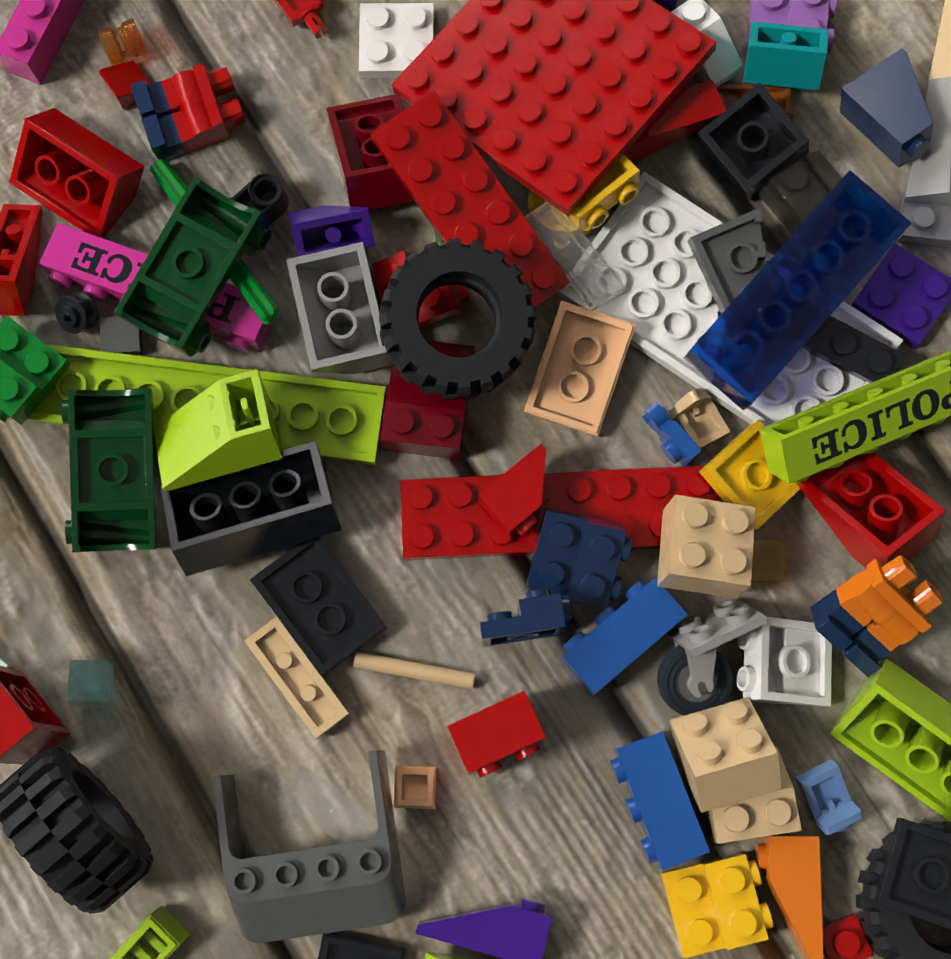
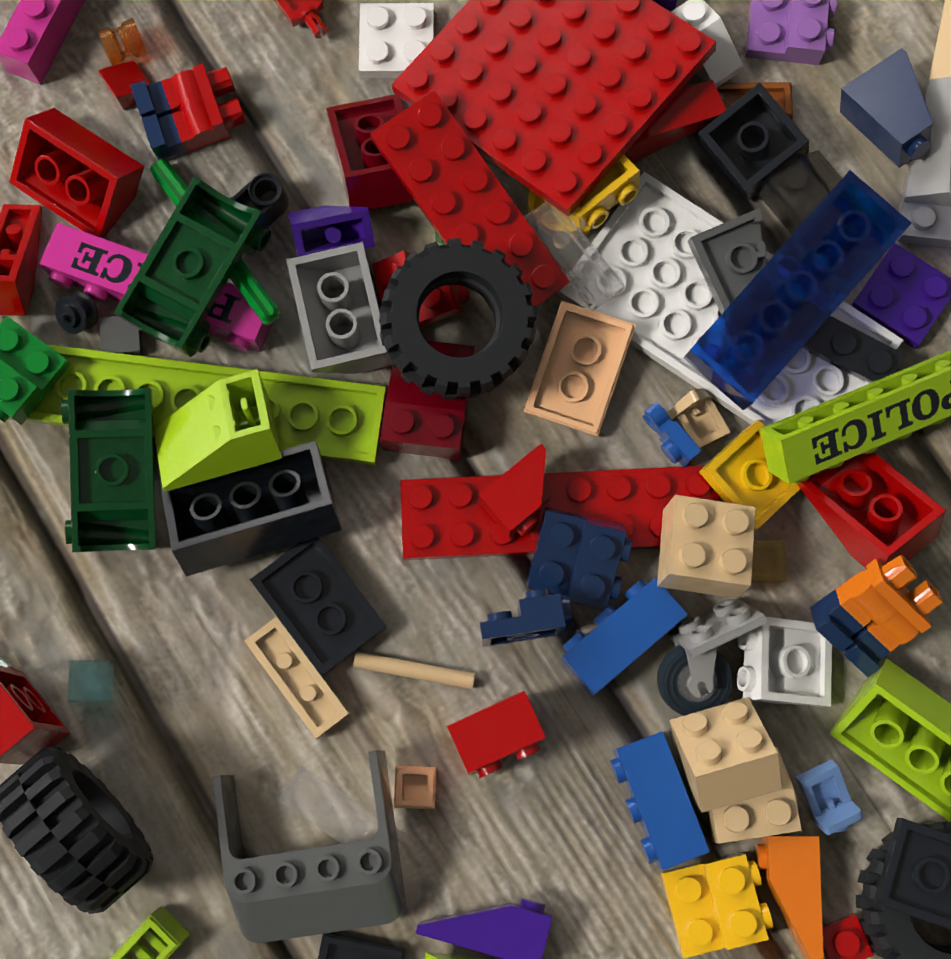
(785, 55): teal brick -> none

